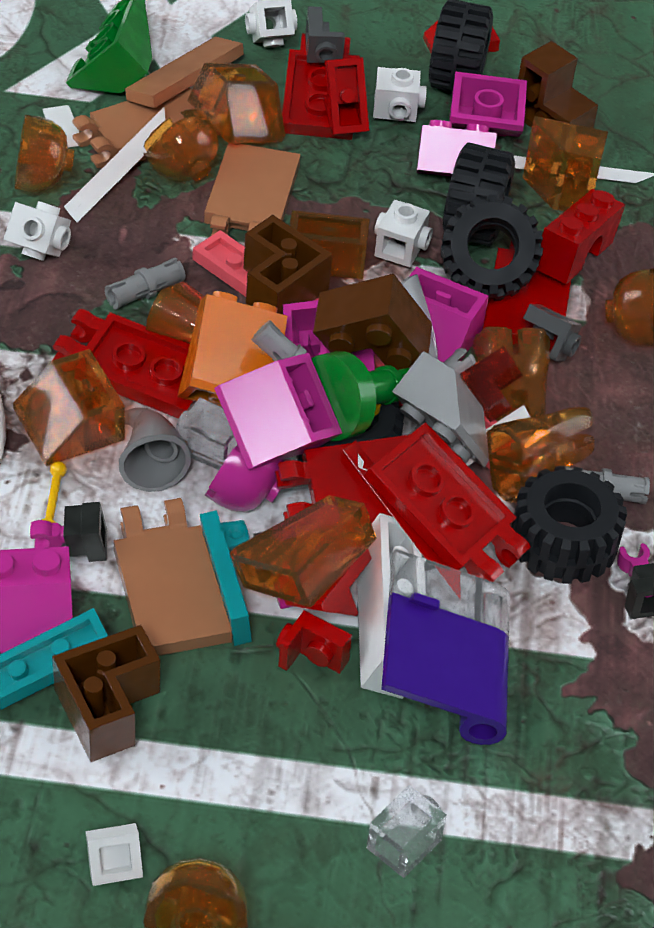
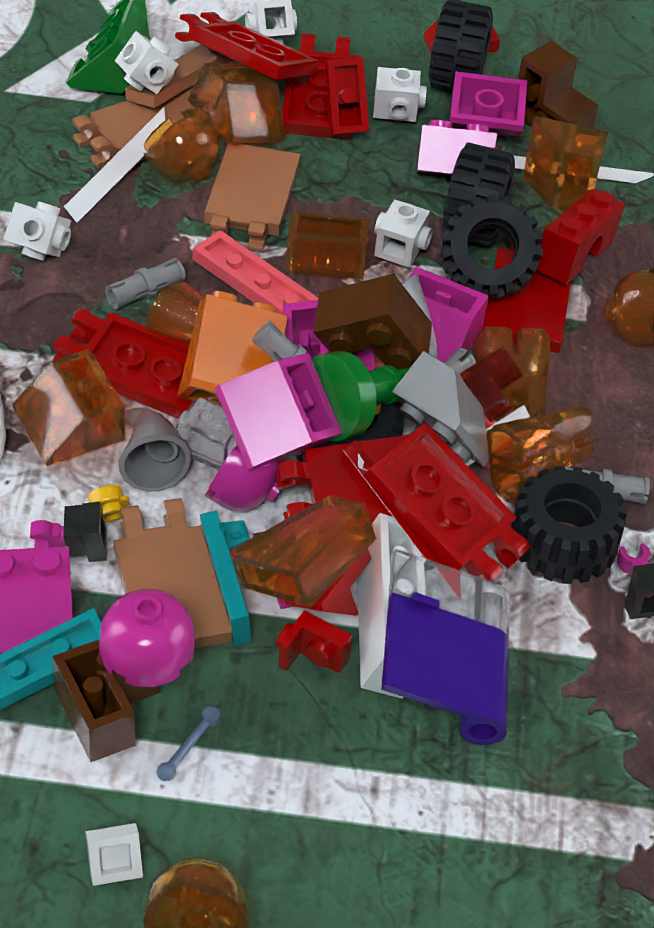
(42, 155): clear orange cylinder -> none
(57, 470): yellow hinge -> none
(63, 117): white sticker -> none
(111, 500): none -> yellow plate
(146, 63): none -> white brick
(147, 638): none -> dark pink cylinder
(209, 718): none -> sand blue hinge
(247, 46): none -> red tile
(283, 265): reddish brown brick -> none
(321, 43): dark grey bracket -> none
(406, 830): clear brick -> none
(556, 324): dark grey bracket -> none

